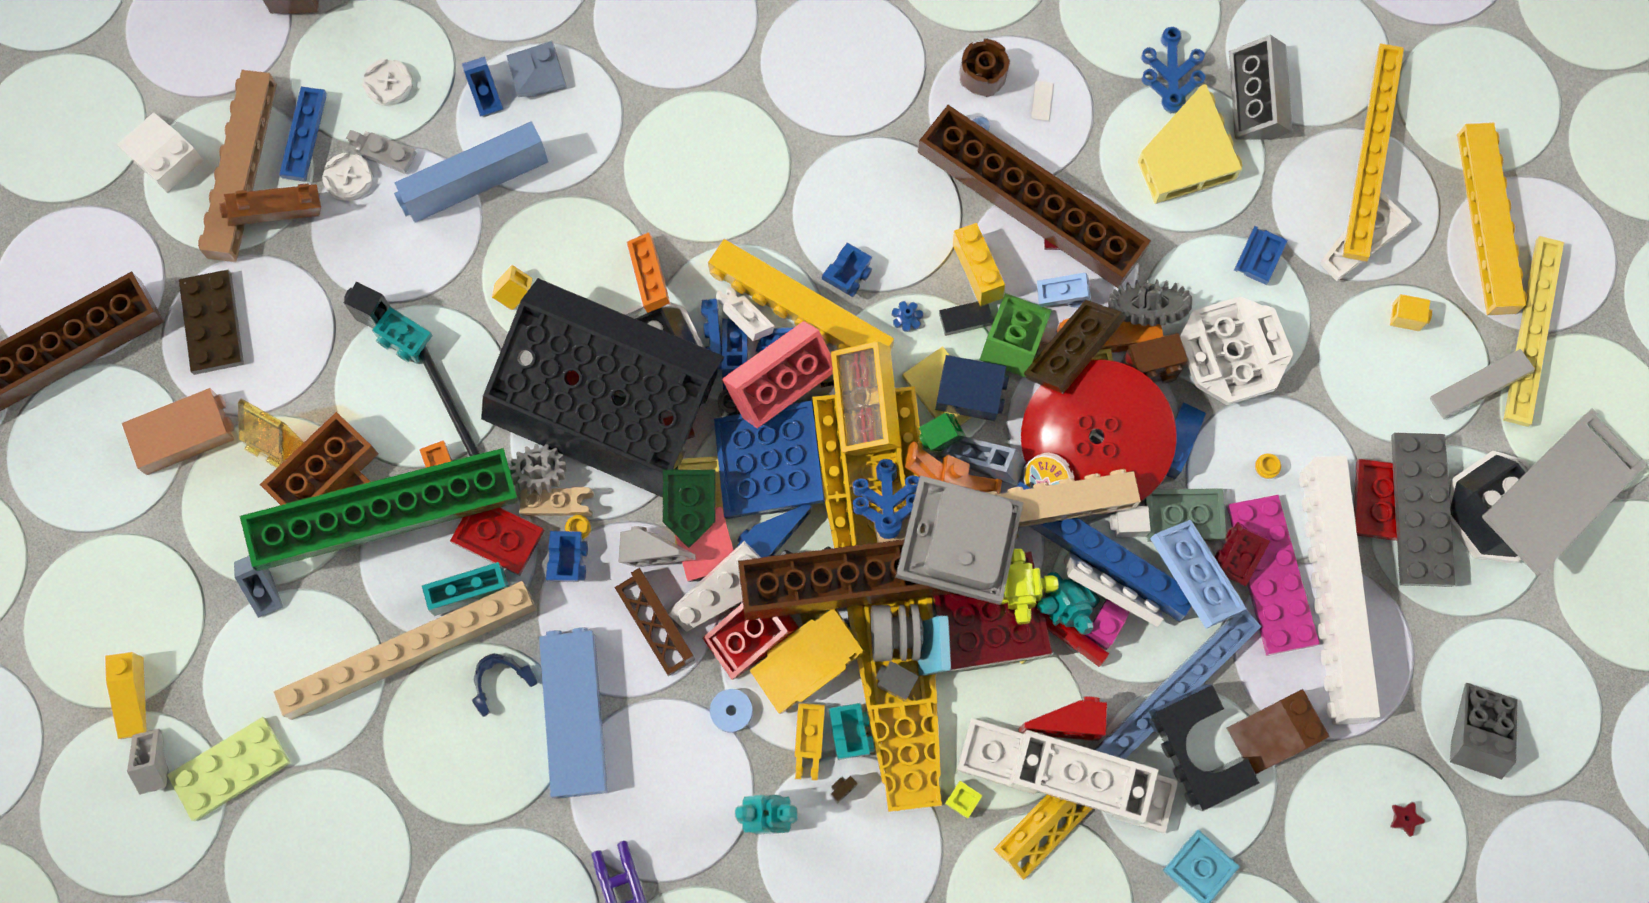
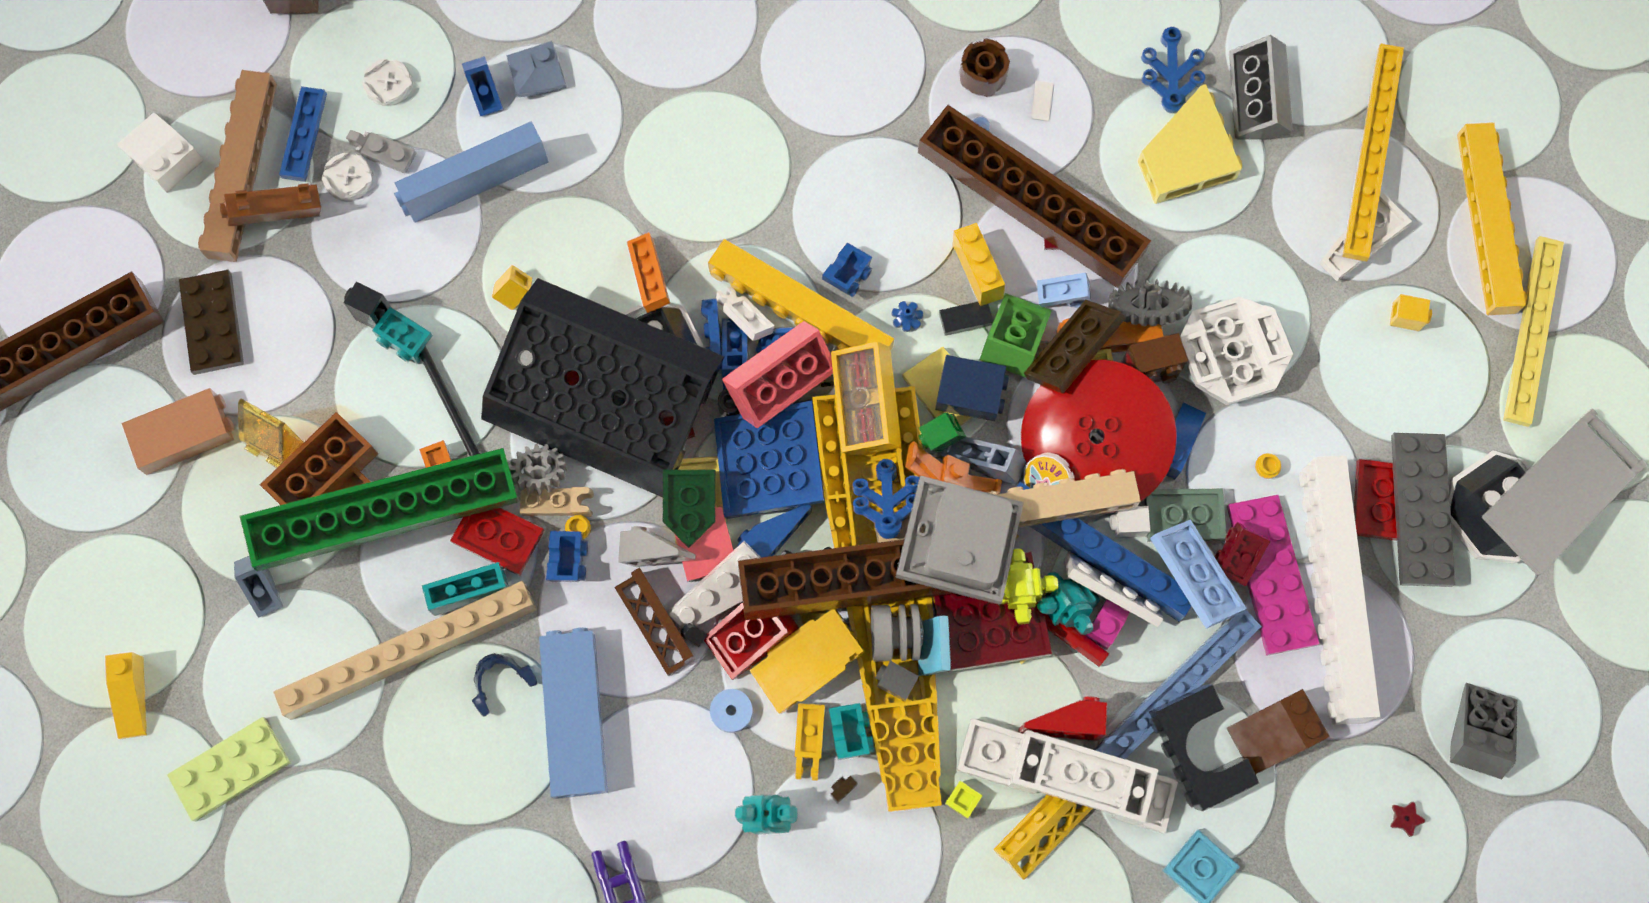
(147, 762): light grey arch -> none
(693, 634): none -> black piece
(1260, 255): blue plate -> none
(1482, 384): light grey tile -> none

